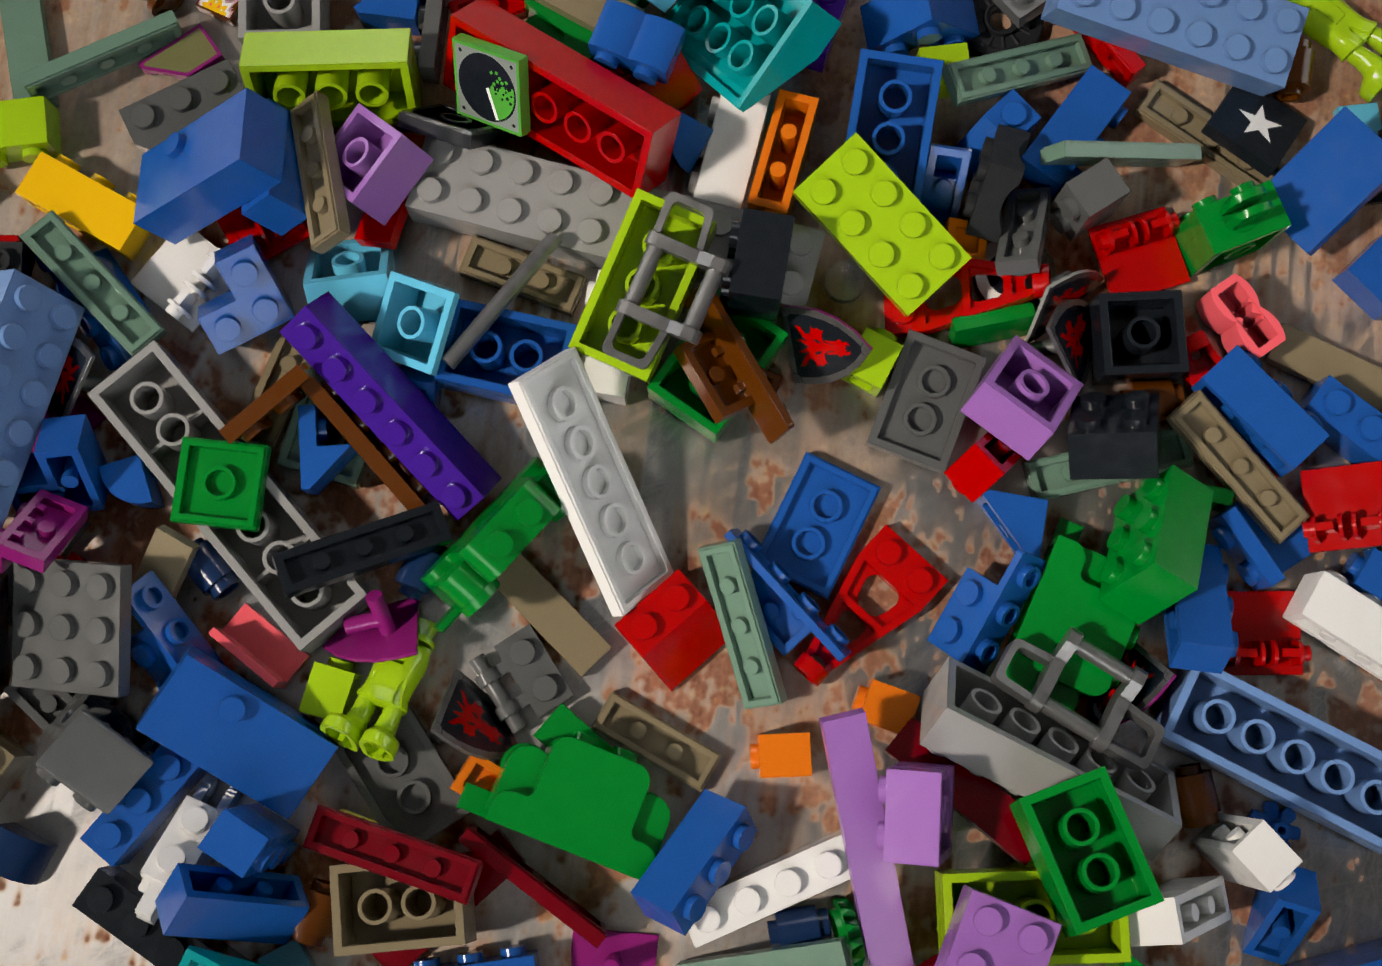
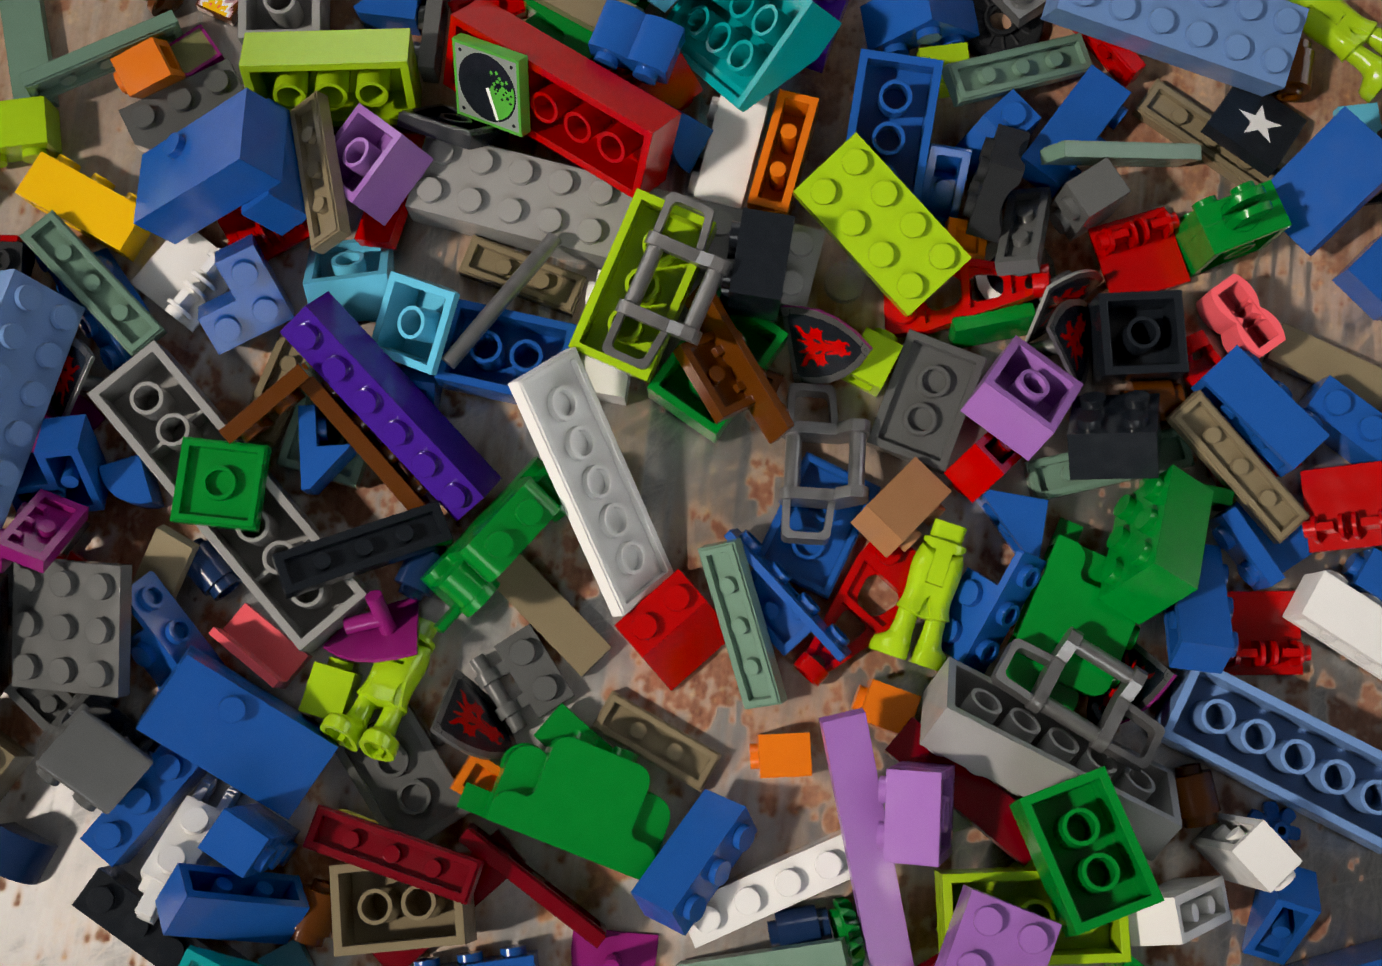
(146, 68): none -> orange brick
(847, 431): none -> flat silver bar
(901, 507): none -> medium nougat brick
(927, 595): none -> lime piece

